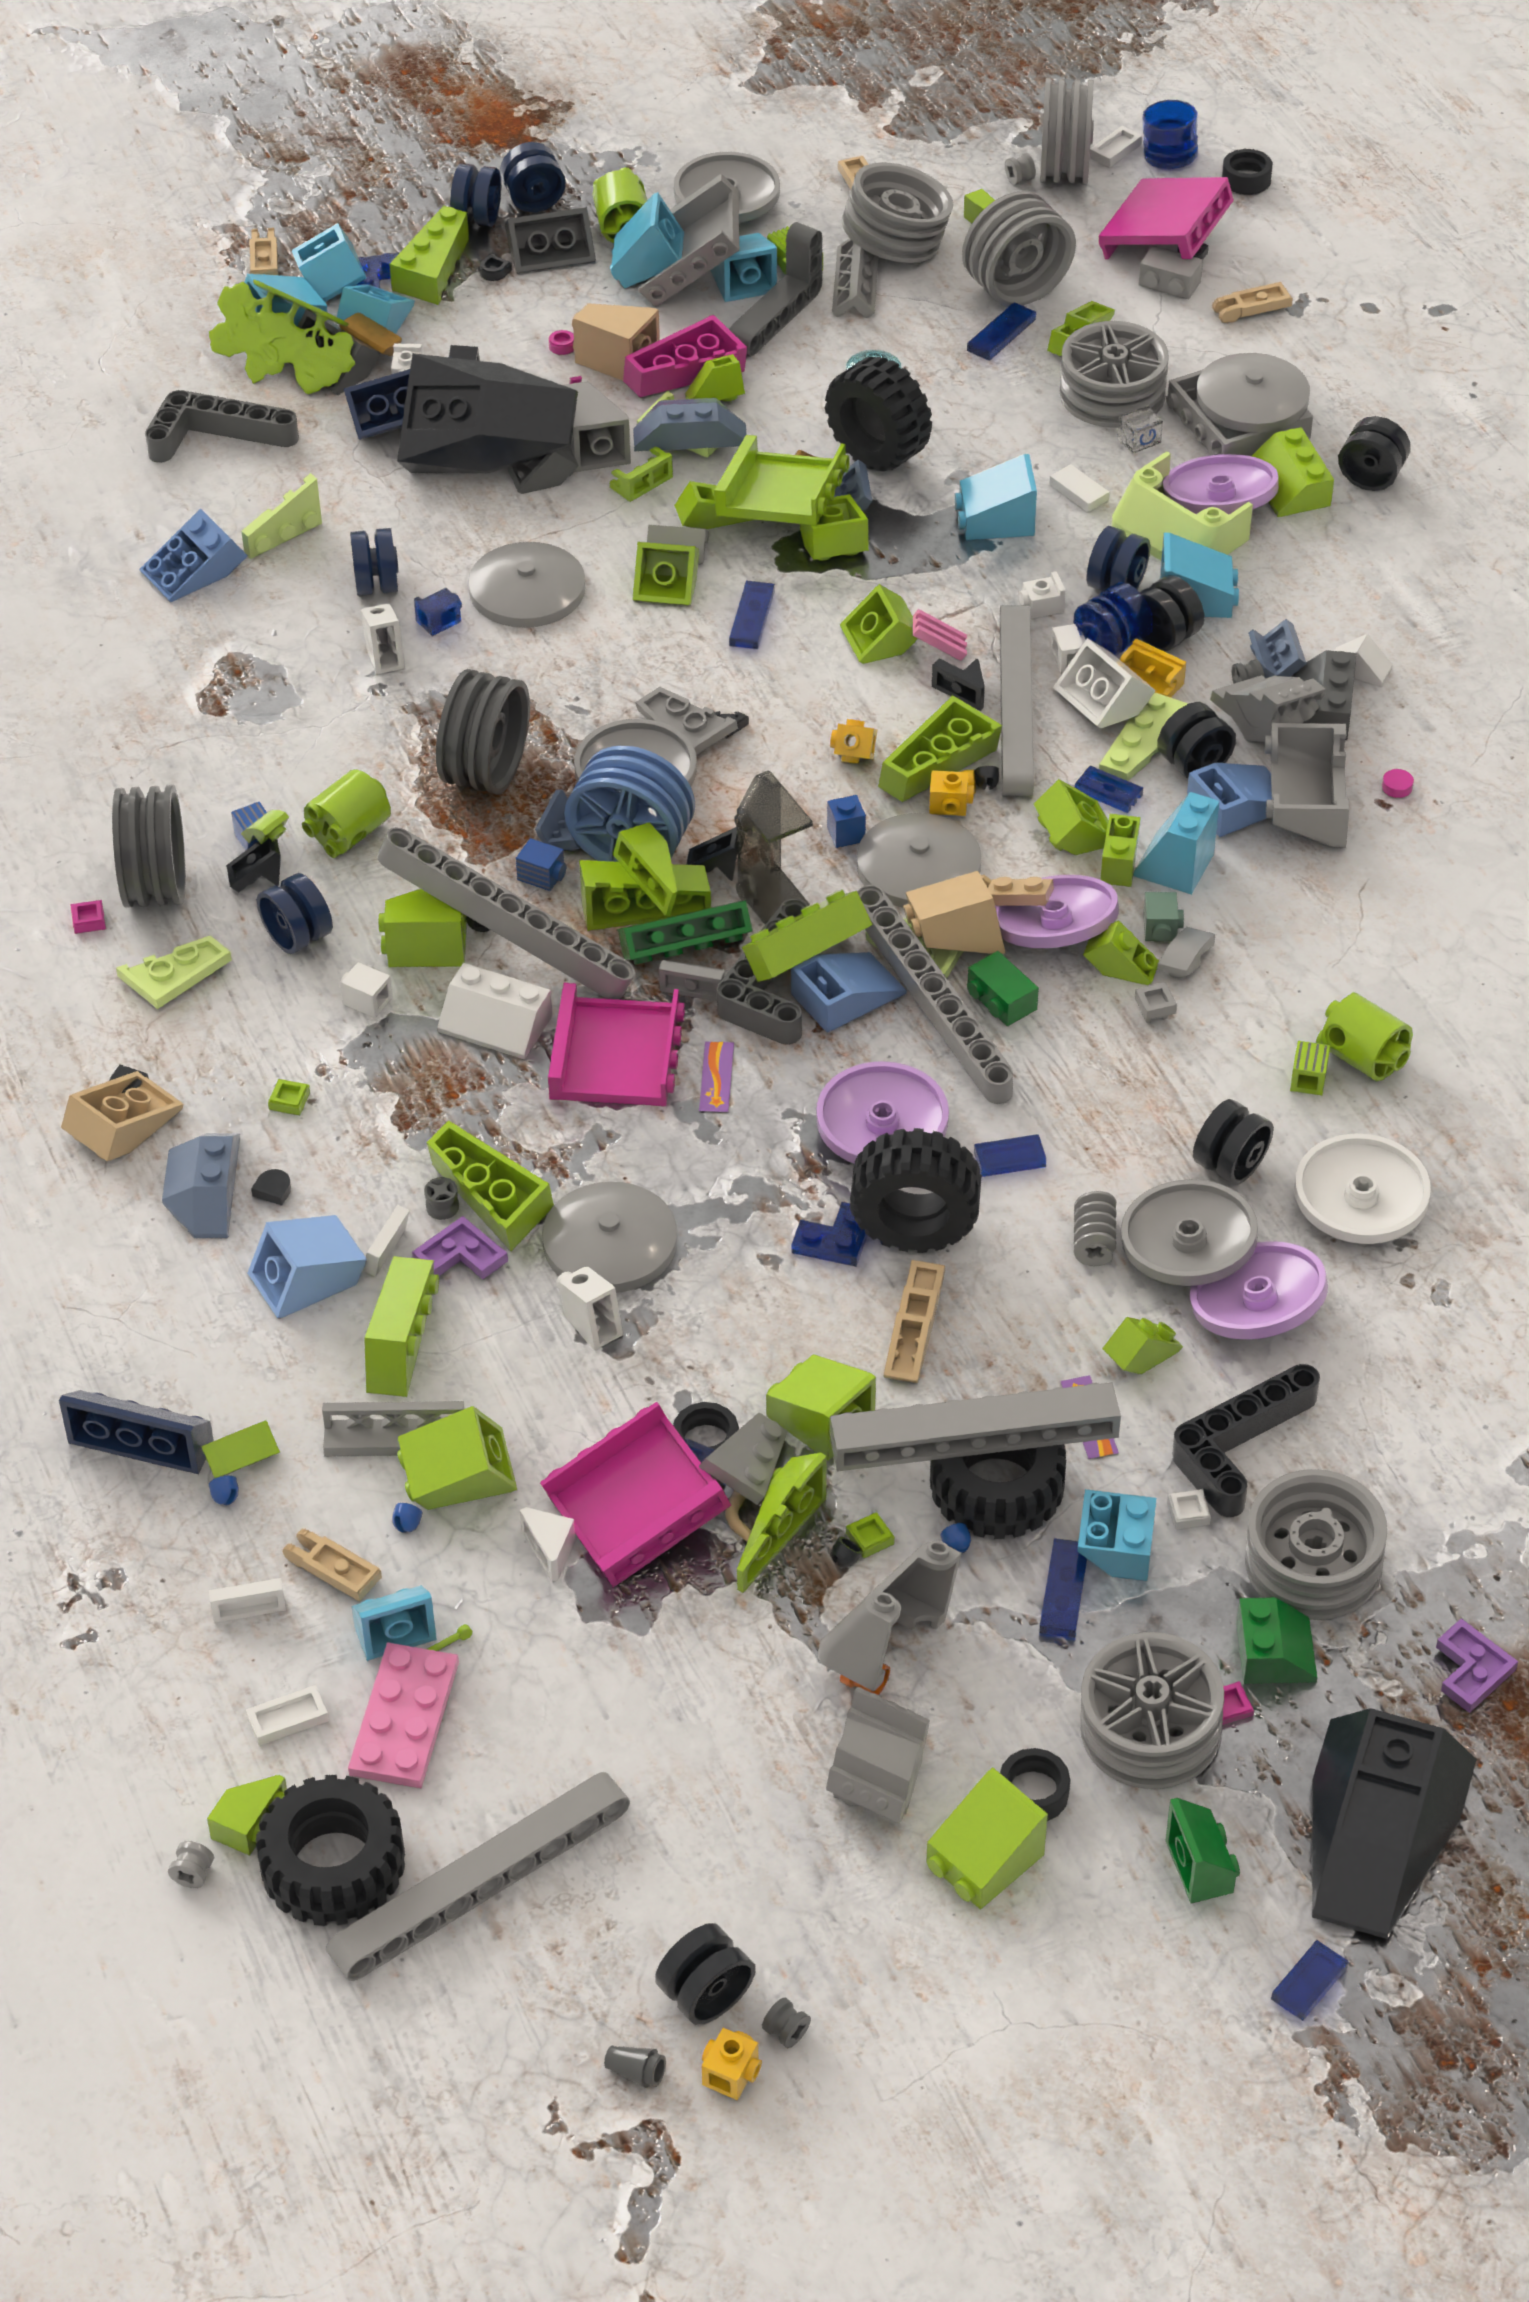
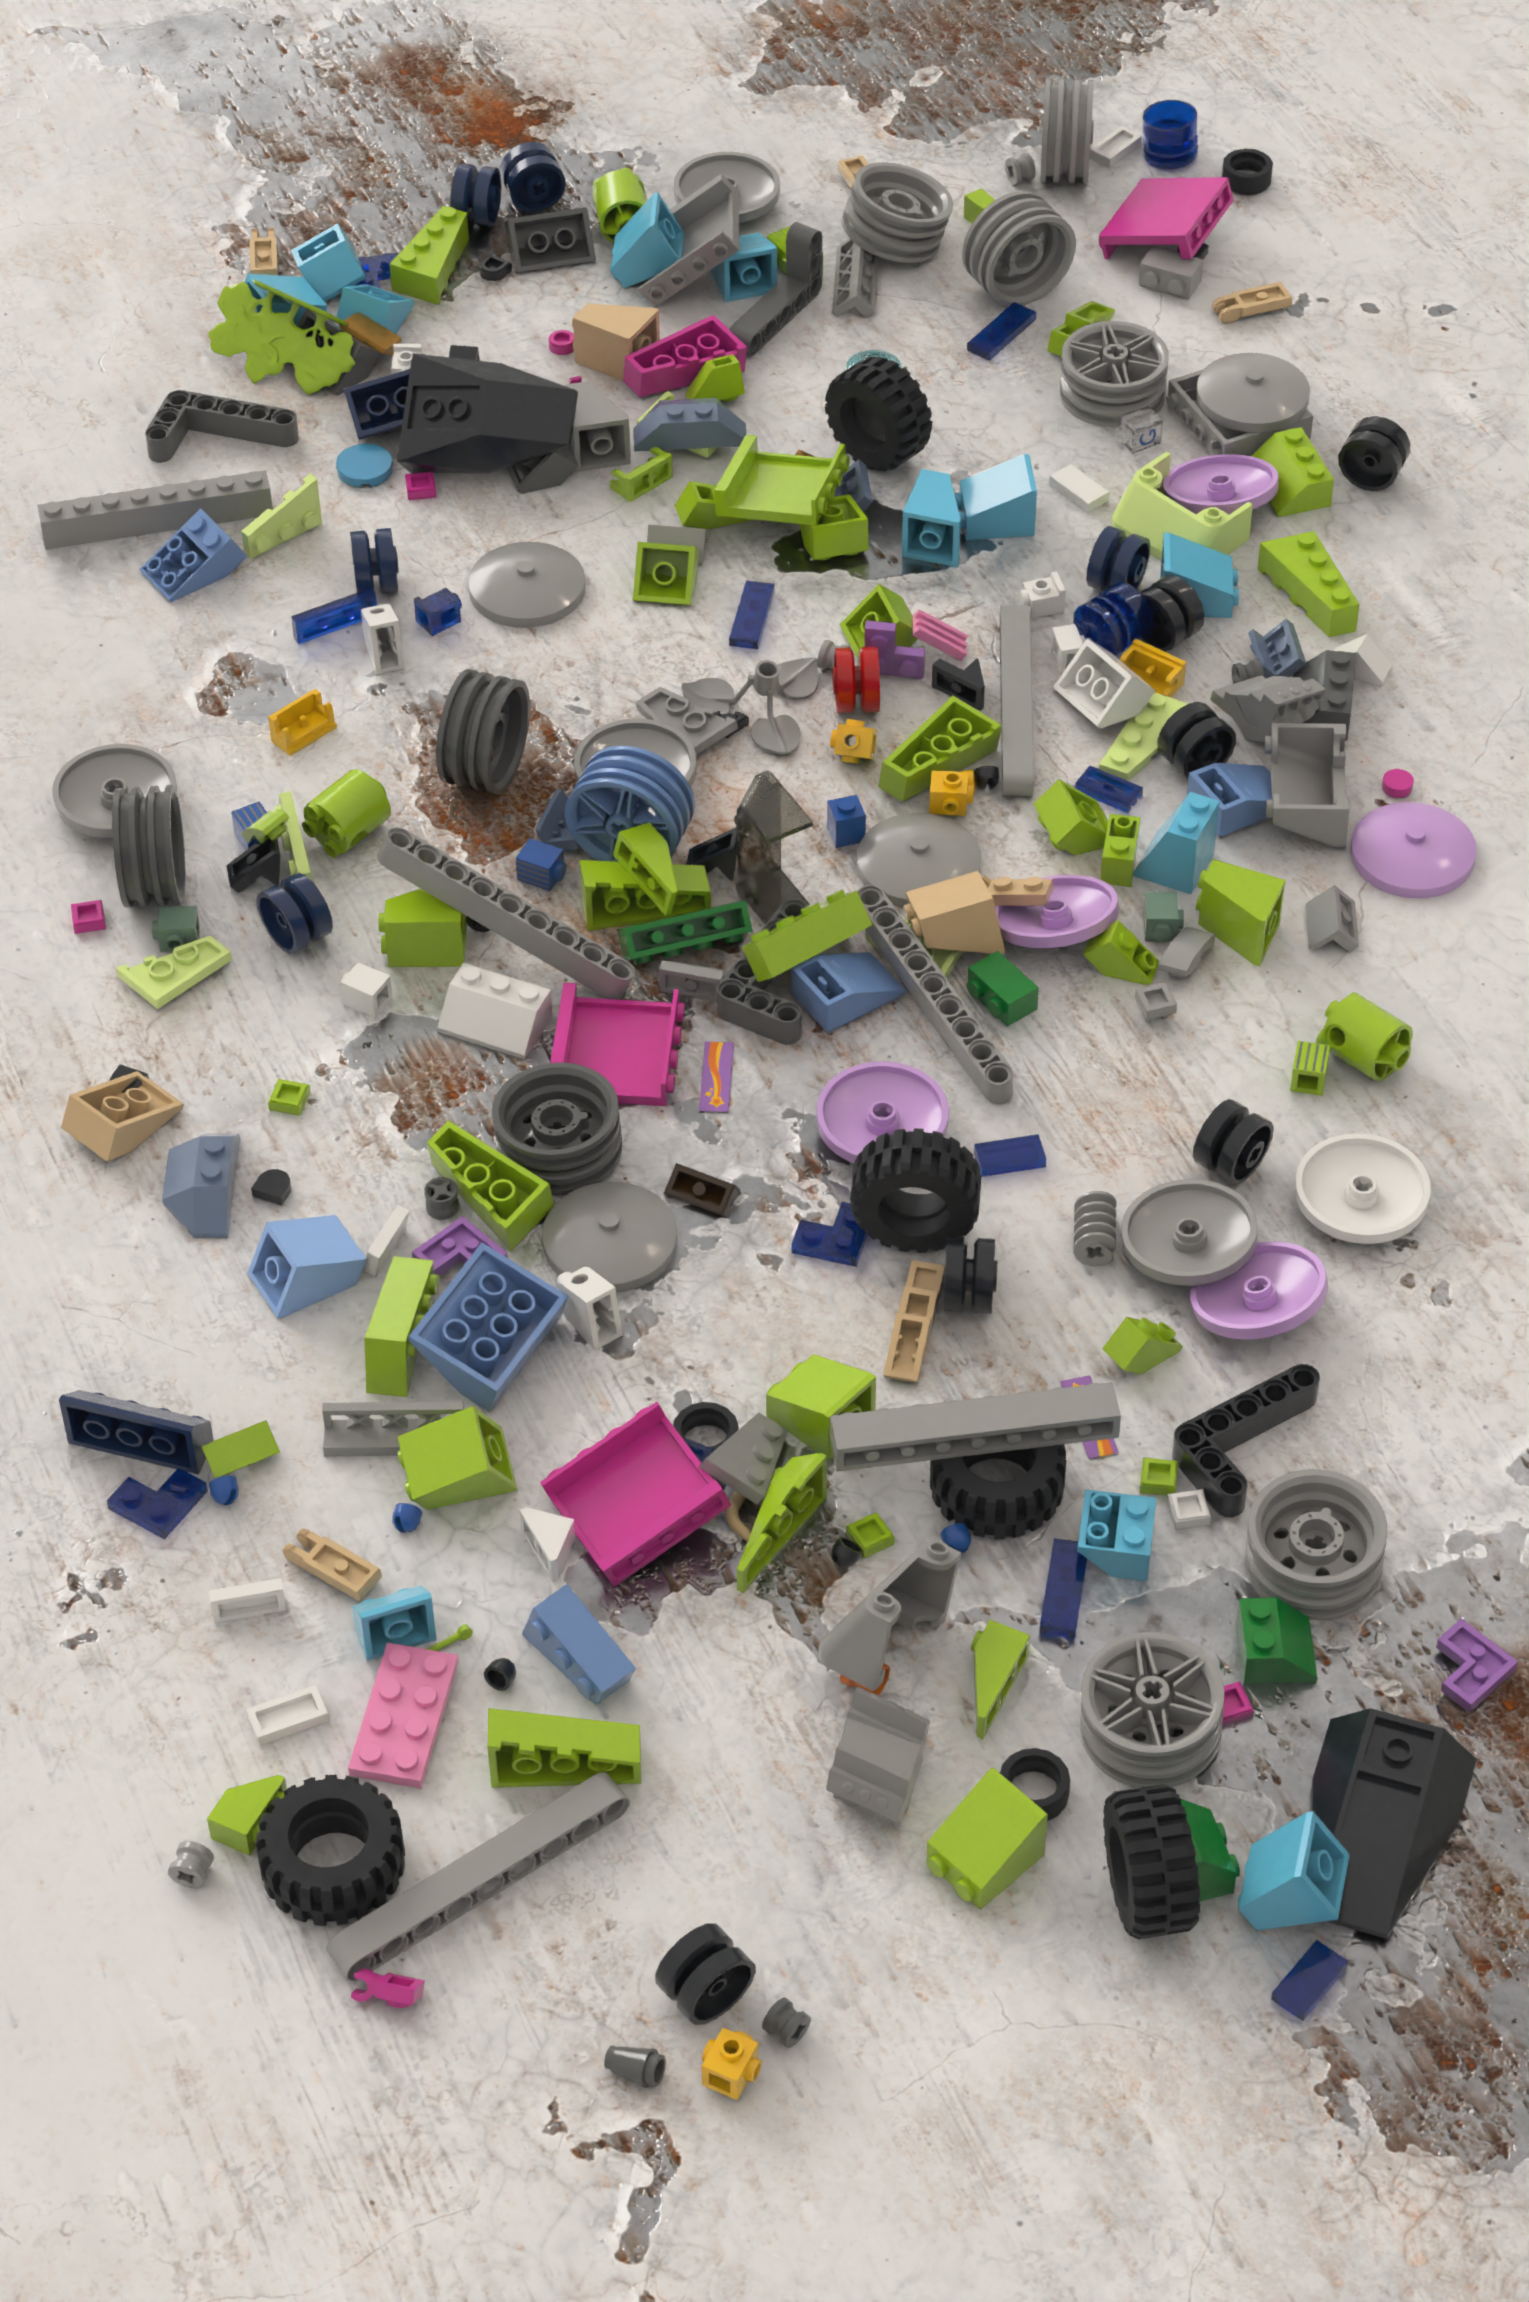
(88, 782): none -> light grey dish
(153, 509): none -> light grey brick
(160, 1509): none -> clear blue plate
(176, 927): none -> sand green brick
(292, 837): none -> yellowish green wing
(301, 722): none -> yellow hinge
(331, 616): none -> clear blue tile
(364, 465): none -> dark azure tile
(396, 1989): none -> dark pink plate
(420, 485): none -> dark pink tile
(487, 1325): none -> medium blue slope
(500, 1674): none -> black hinge
(559, 1138): none -> dark grey wheel
(559, 1749): none -> lime wedge
(578, 1645): none -> medium blue wedge
(701, 1190): none -> dark brown slope
(794, 678): none -> light grey plant
(826, 654): none -> light grey wheel
(854, 680): none -> red wheel
(894, 659): none -> medium lavender plate
(932, 521): none -> medium azure slope
(970, 1274): none -> black wheel
(997, 1663): none -> lime slope
(1151, 1861): none -> black tyre
(1158, 1476): none -> lime tile
(1240, 908): none -> lime slope
(1294, 1876): none -> medium azure slope
(1311, 580): none -> lime wedge
(1332, 918): none -> light grey panel
(1413, 850): none -> lavender dish

